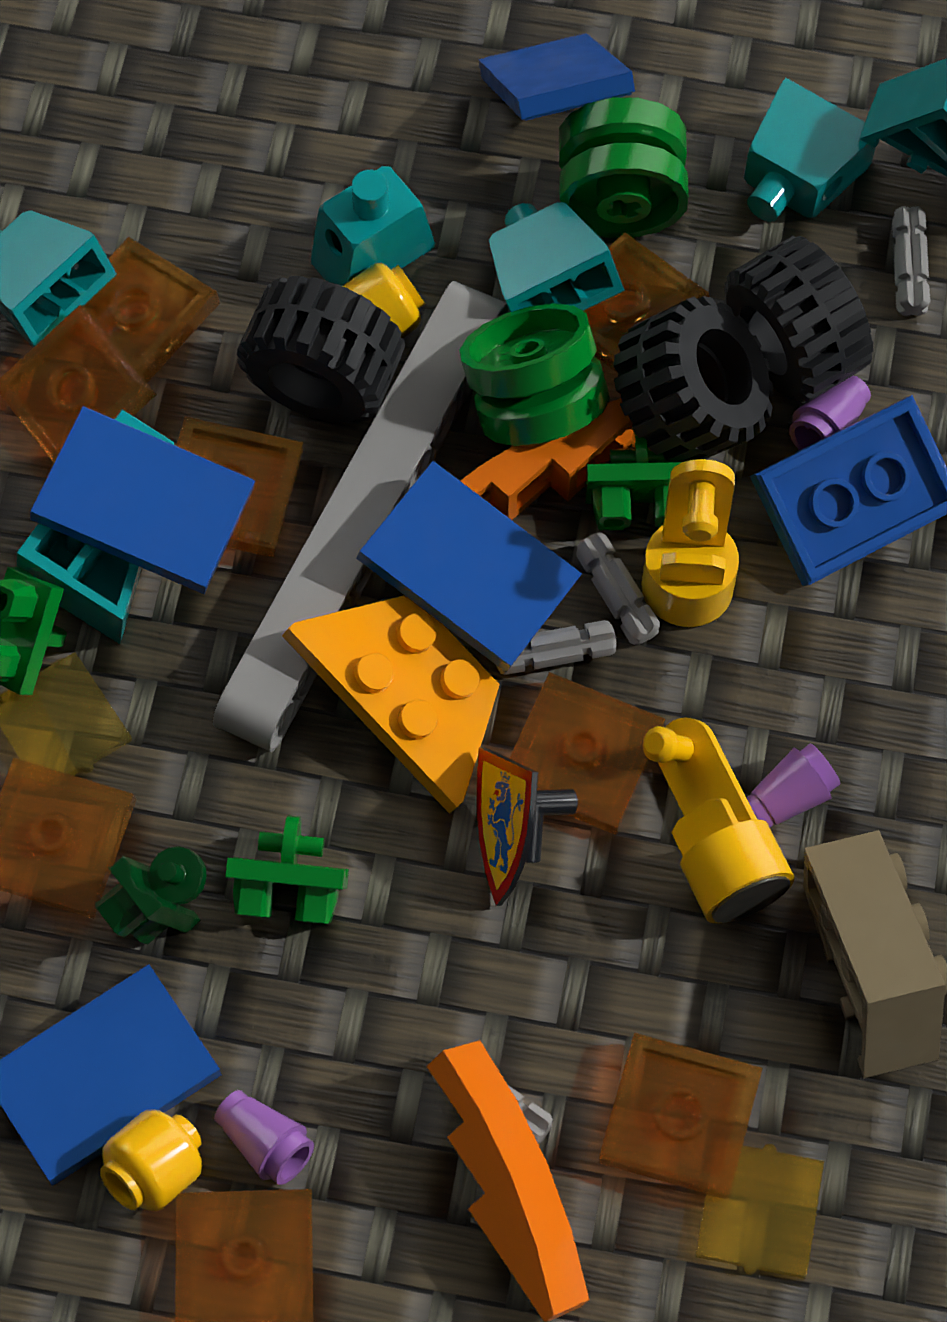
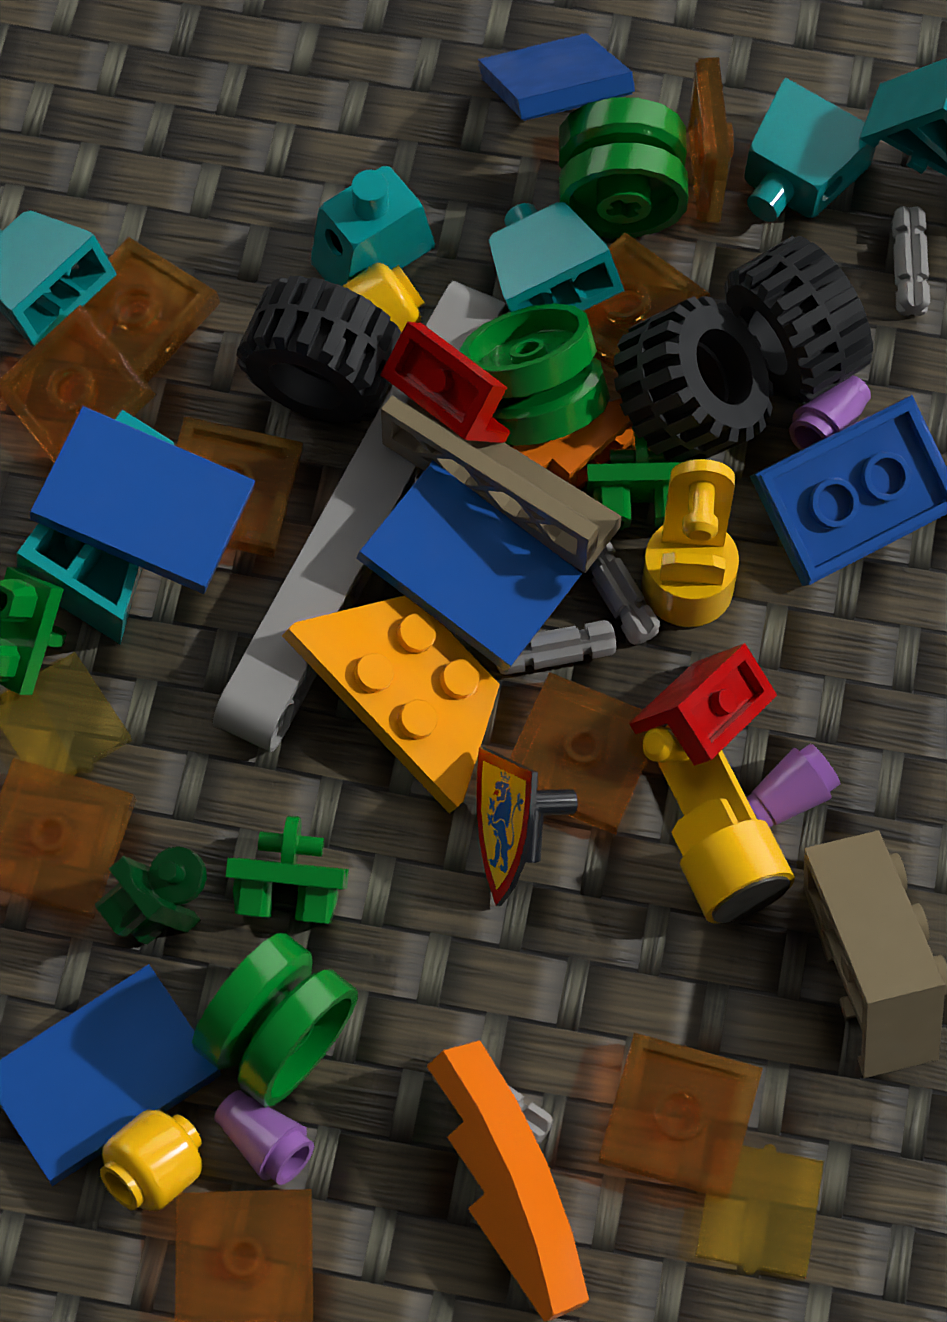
(274, 1019): none -> green wheel
(446, 384): none -> red panel
(518, 487): none -> dark tan fence
(709, 140): none -> clear orange plate
(709, 703): none -> red panel

